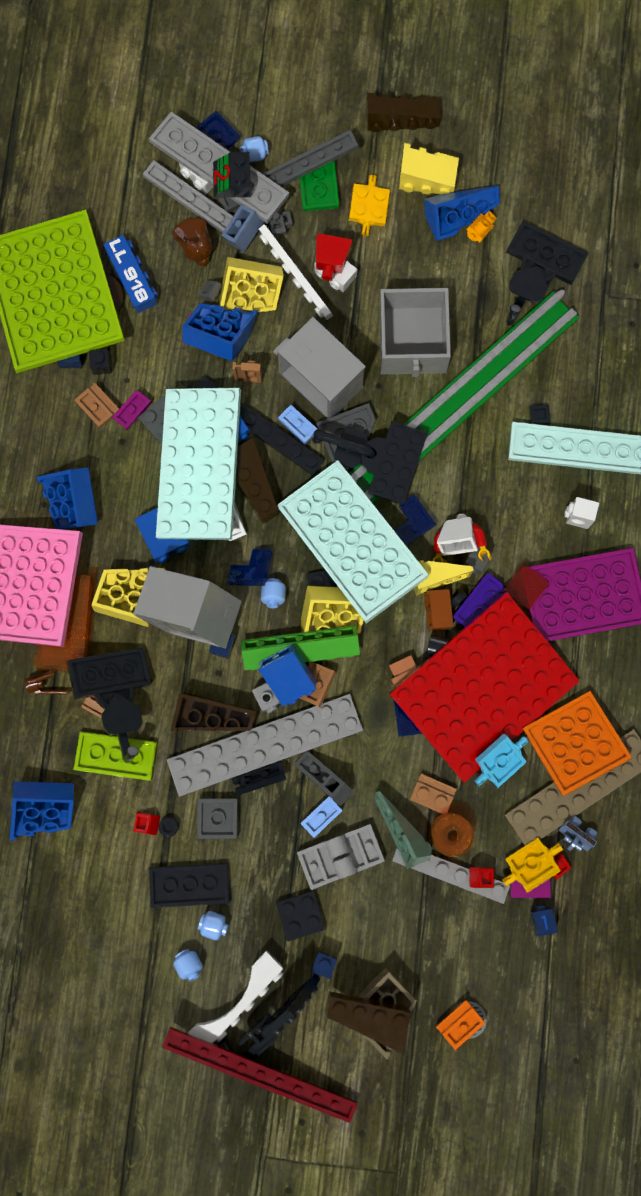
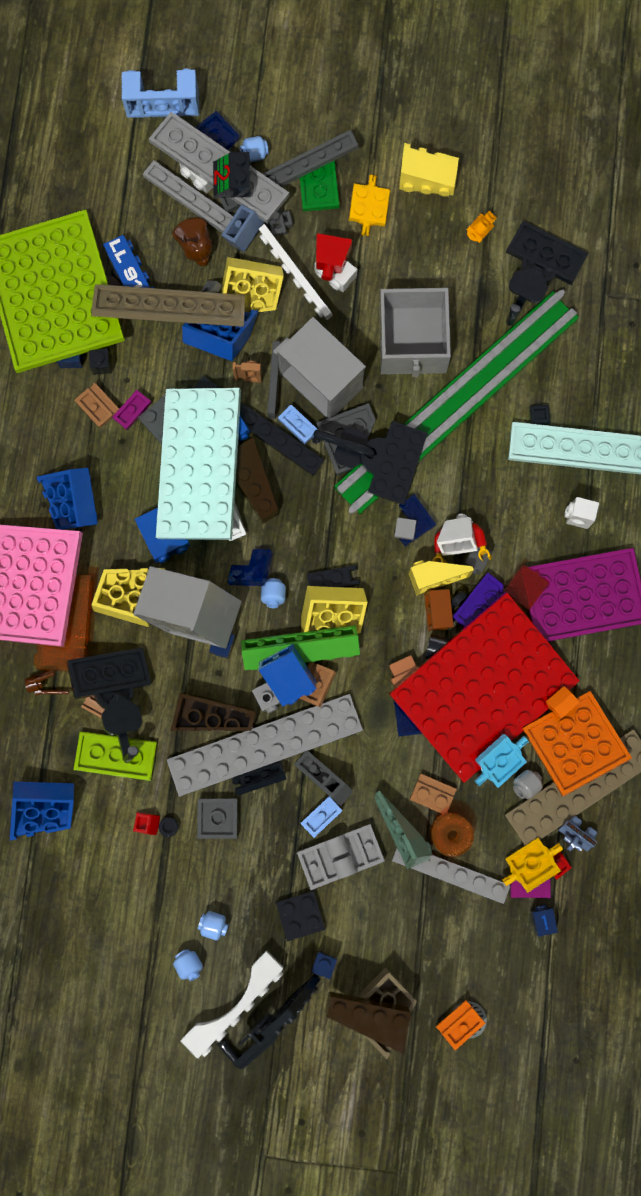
(160, 103): none -> light blue plate
(168, 305): none -> dark tan plate
(189, 885): black tile -> none
(259, 1074): dark red plate -> none
(273, 386): none -> dark grey tile
(352, 541): light aqua plate -> none
(401, 113): dark brown wedge -> none
(405, 528): none -> light grey tile
(454, 210): blue wedge -> none
(481, 877): red slope -> none
(527, 784): none -> light grey head
(562, 702): none -> orange piece

